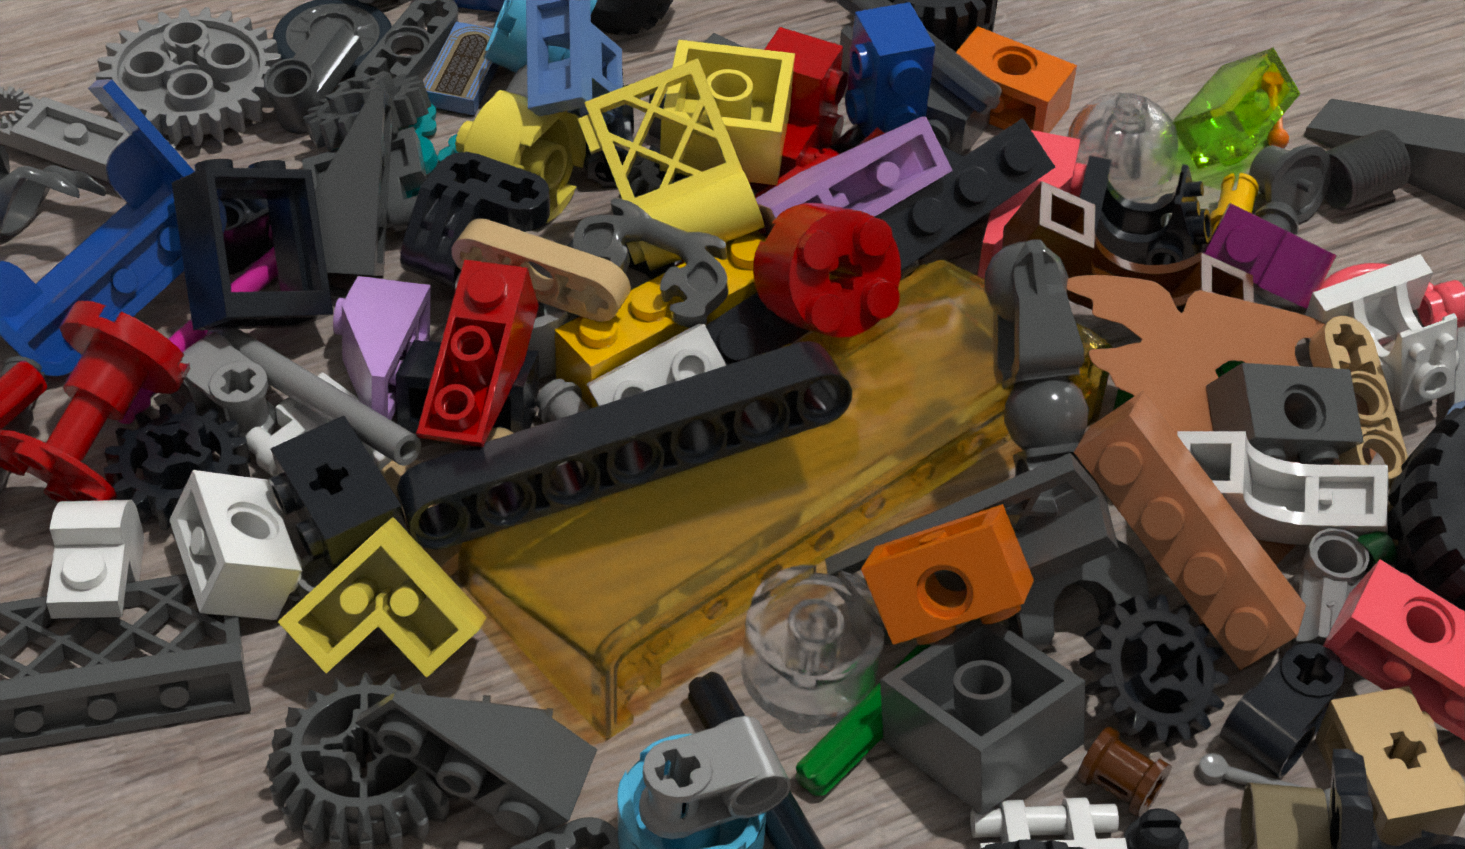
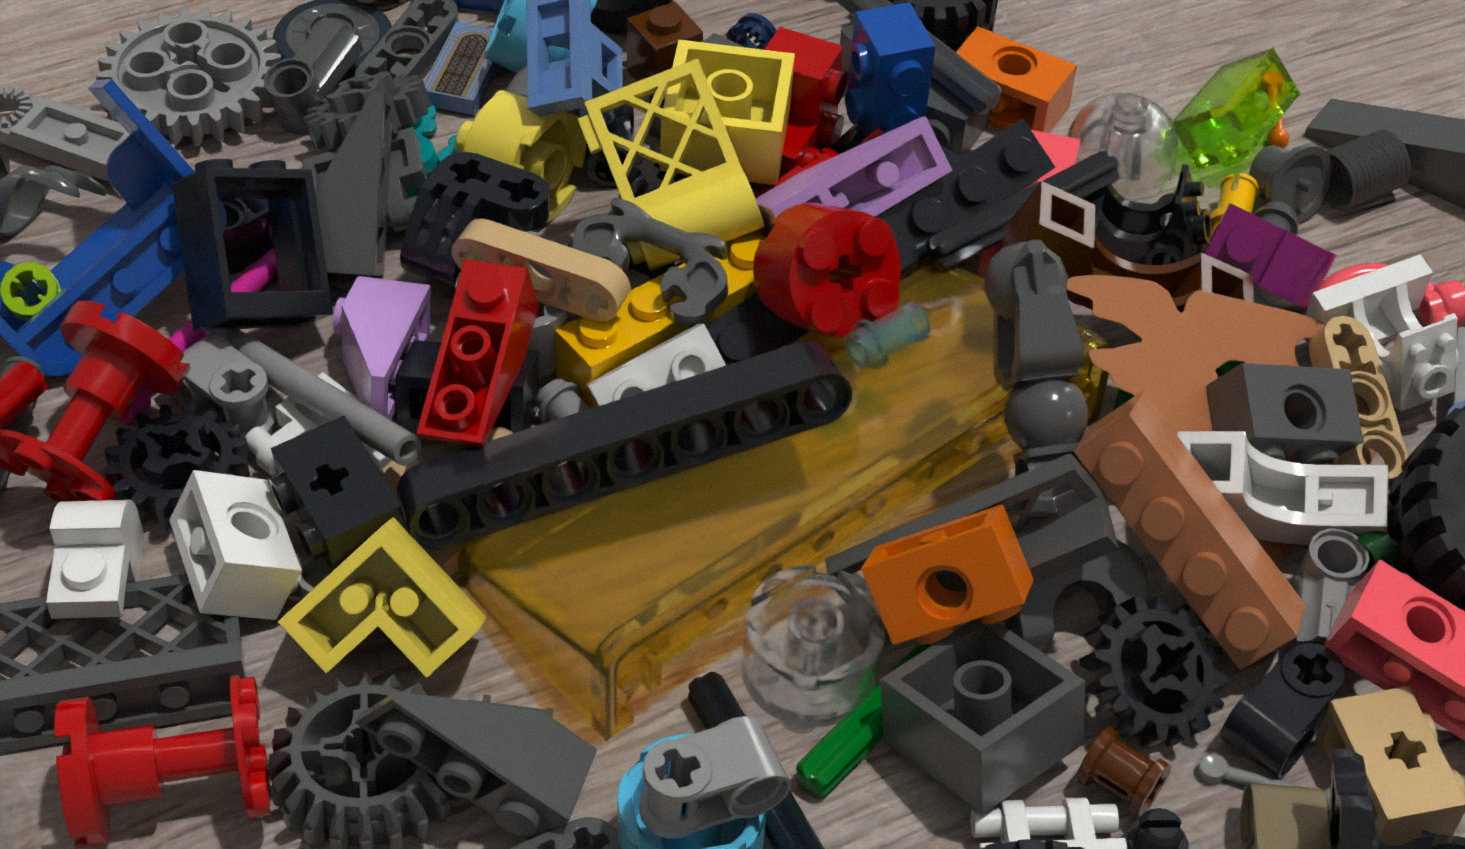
(16, 277): none -> lime bush
(134, 763): none -> red piece
(654, 39): none -> reddish brown brick
(756, 26): none -> dark blue bush
(874, 341): none -> clear light blue pin
(987, 226): none -> black axle

